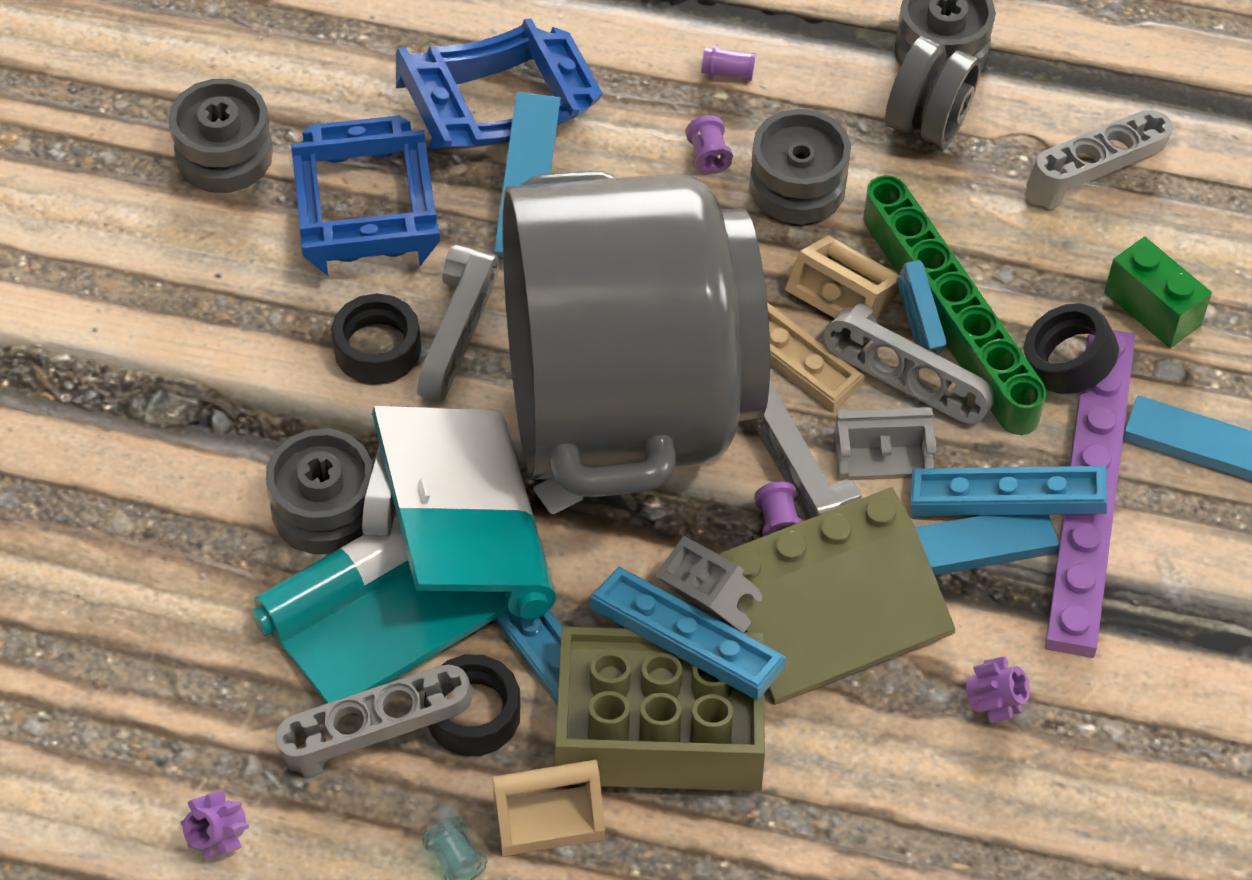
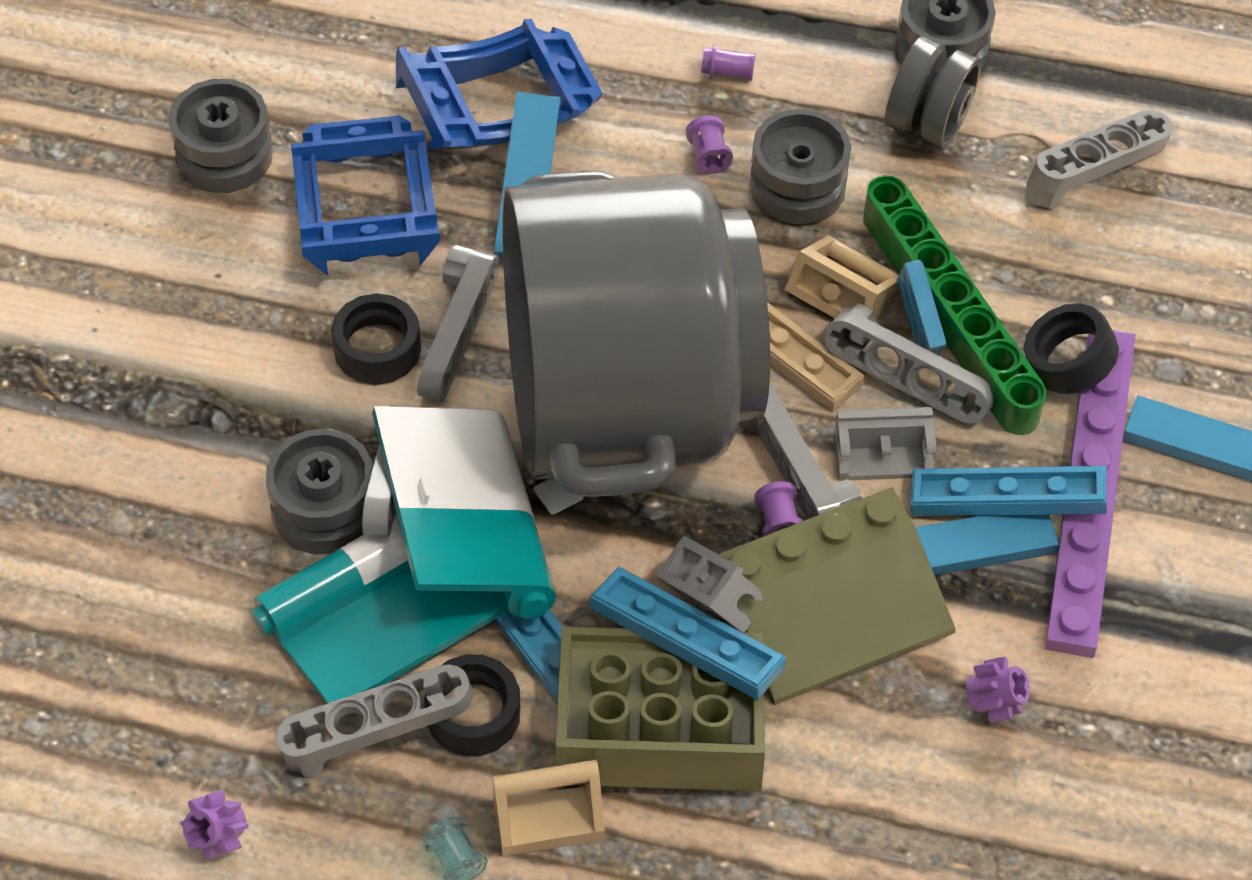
(1157, 292): green brick -> none

